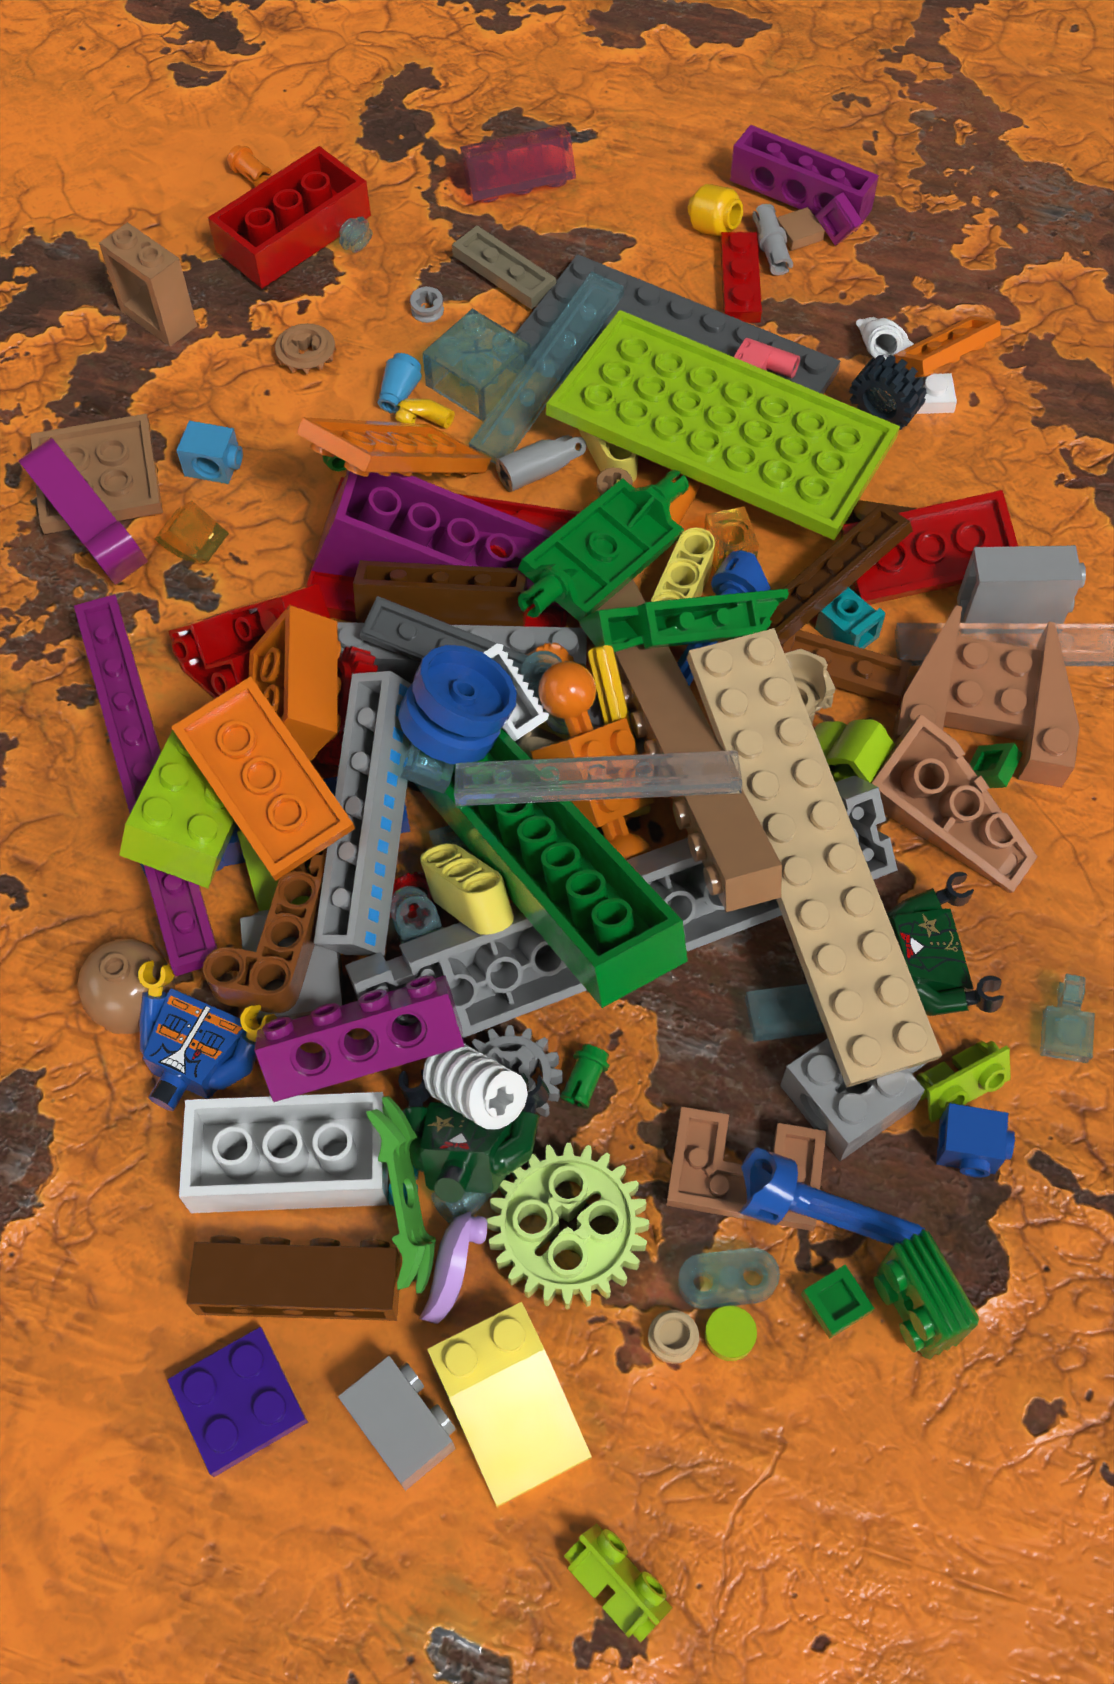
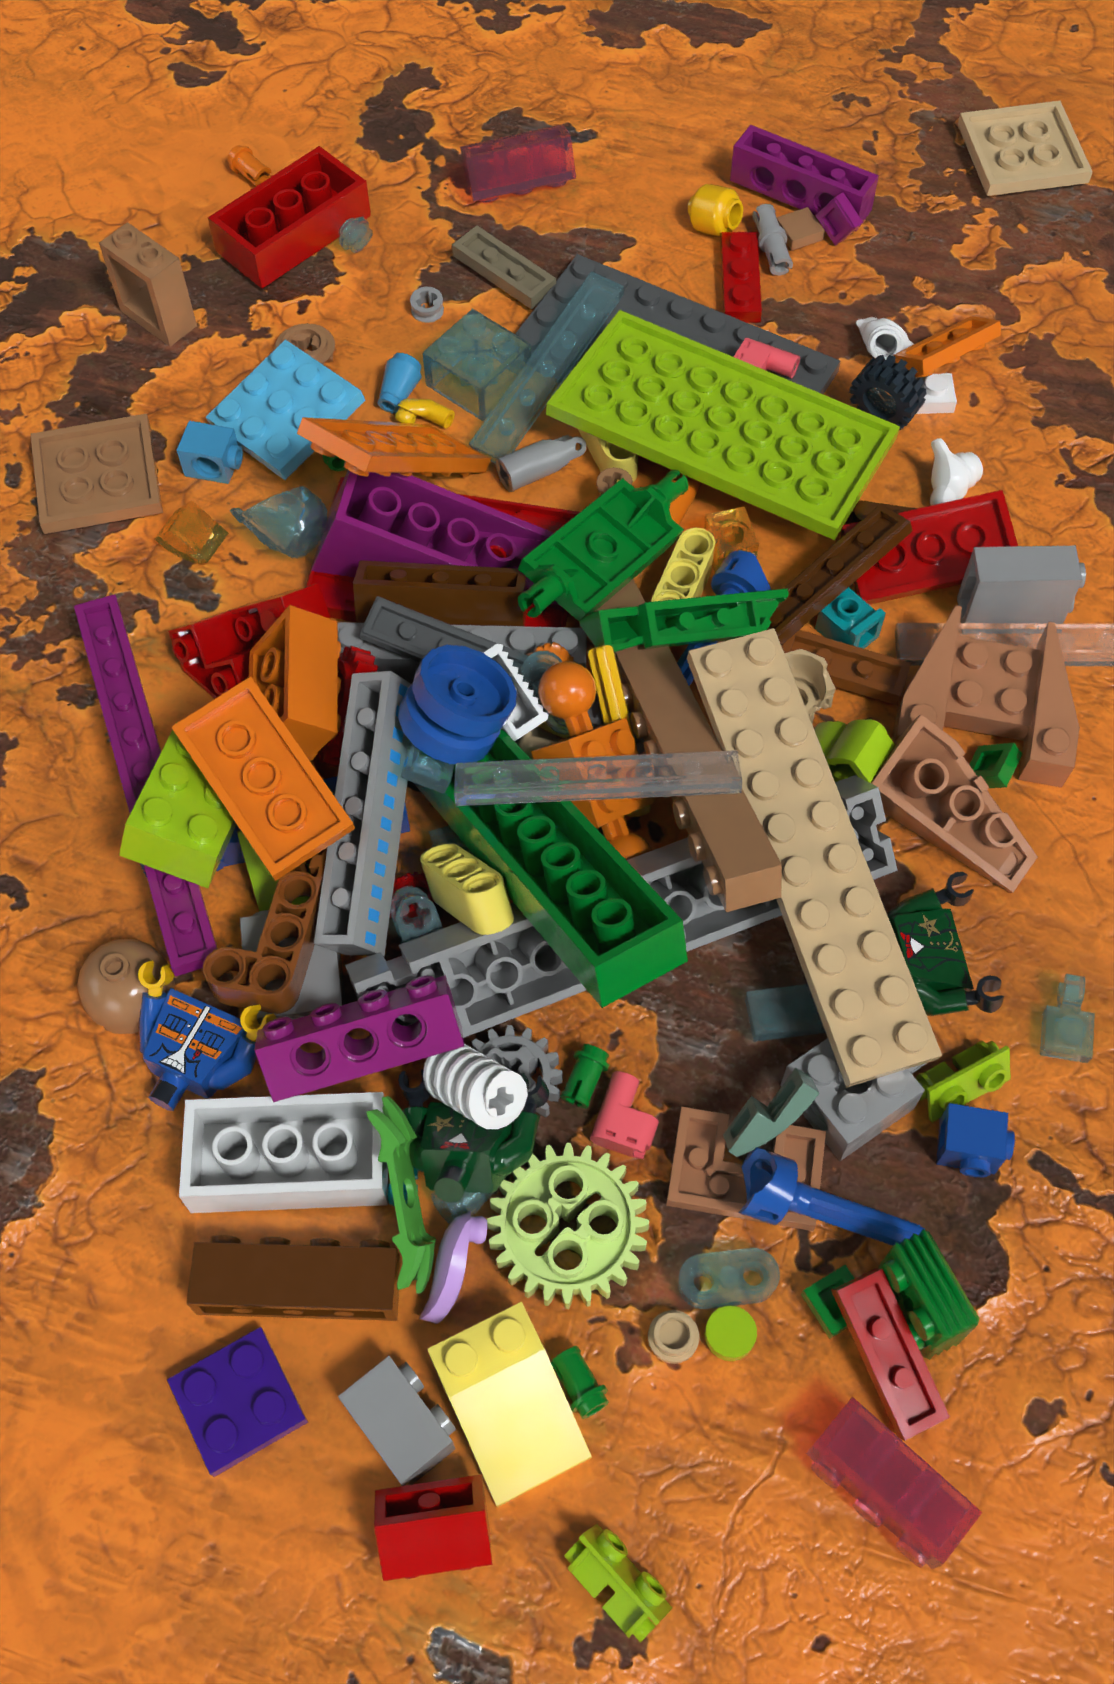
(83, 511): magenta beam -> none
(275, 398): none -> medium azure plate
(287, 521): none -> clear light blue helmet
(432, 1527): none -> red brick
(579, 1383): none -> green pin
(619, 1125): none -> coral piece
(761, 1123): none -> sand green slope
(890, 1354): none -> plate
(892, 1486): none -> clear pink brick
(952, 473): none -> white animal
(1024, 148): none -> tan plate

